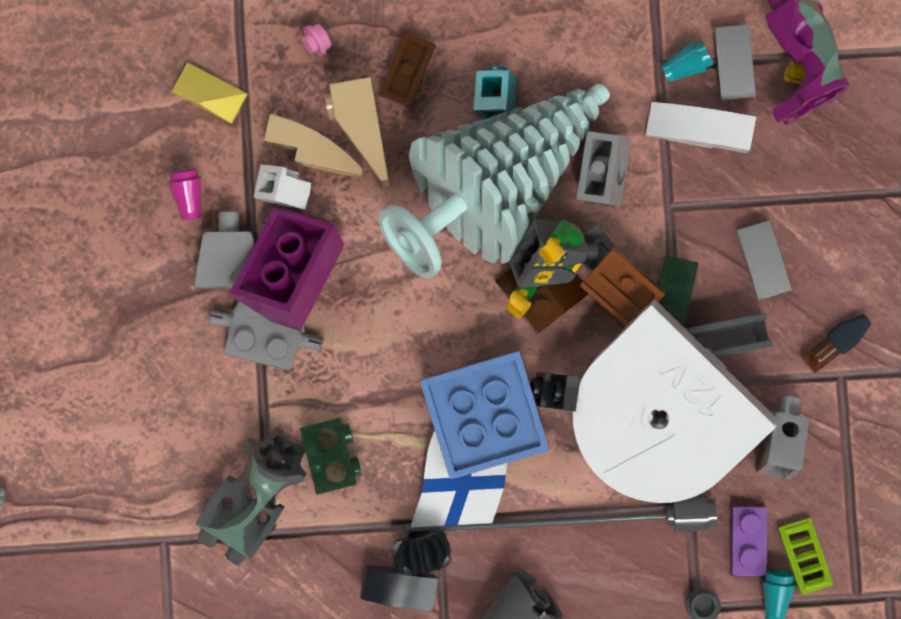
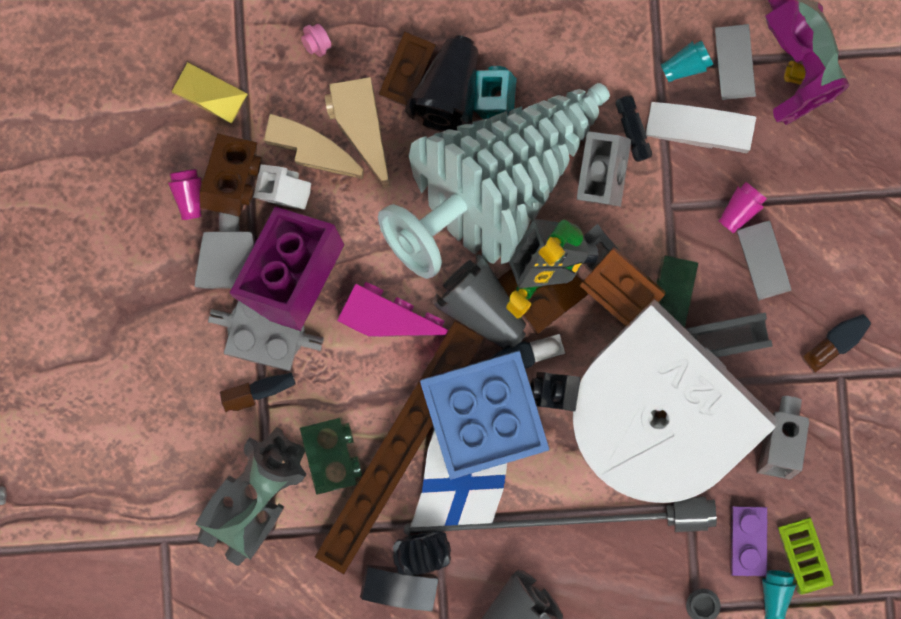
(225, 174): none -> reddish brown brick
(246, 394): none -> piece
(379, 317): none -> dark pink slope
(393, 456): none -> reddish brown plate
(448, 87): none -> black cone
(480, 303): none -> dark grey cone
(536, 350): none -> piece
(633, 128): none -> black axle
(742, 207): none -> dark pink cone

